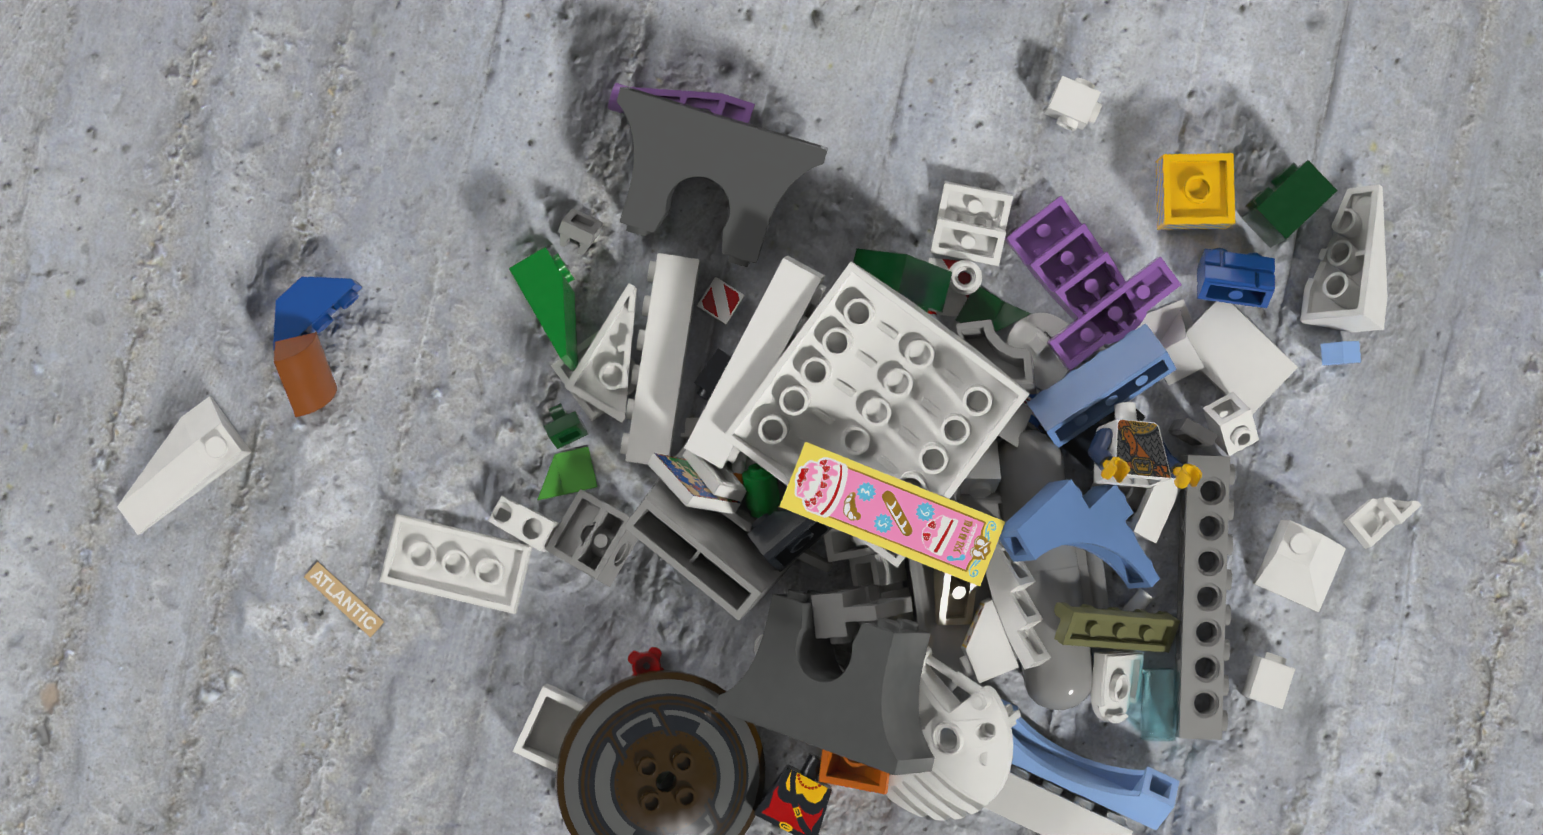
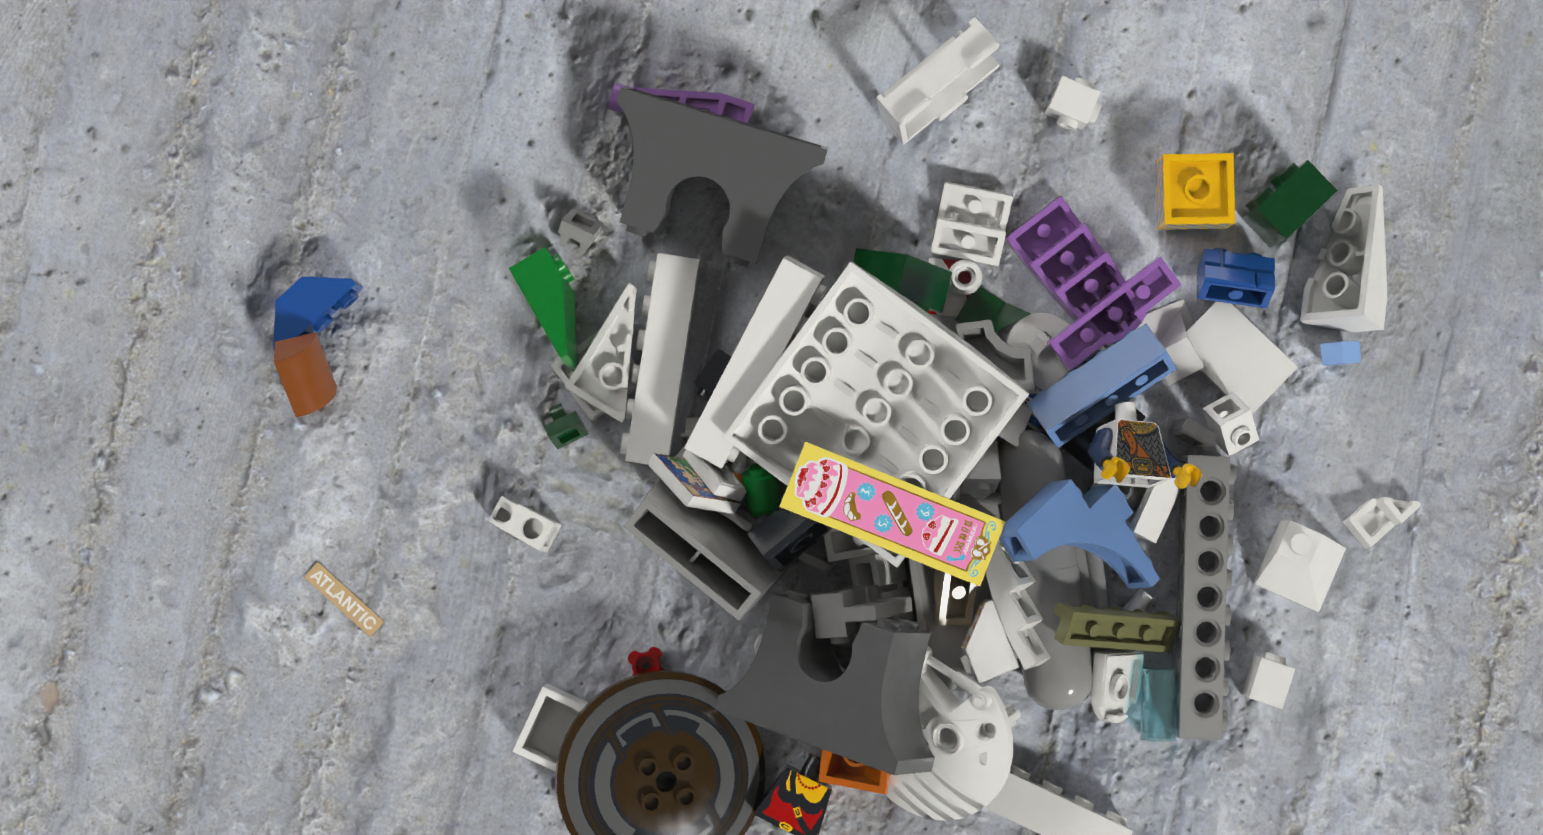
(187, 461): white wedge -> none
(456, 563): white tile -> none
(569, 474): bright green sticker -> none
(593, 538): light grey brick -> none
(721, 301): white tile -> none
(939, 82): none -> white piece
(1137, 794): light blue arch -> none

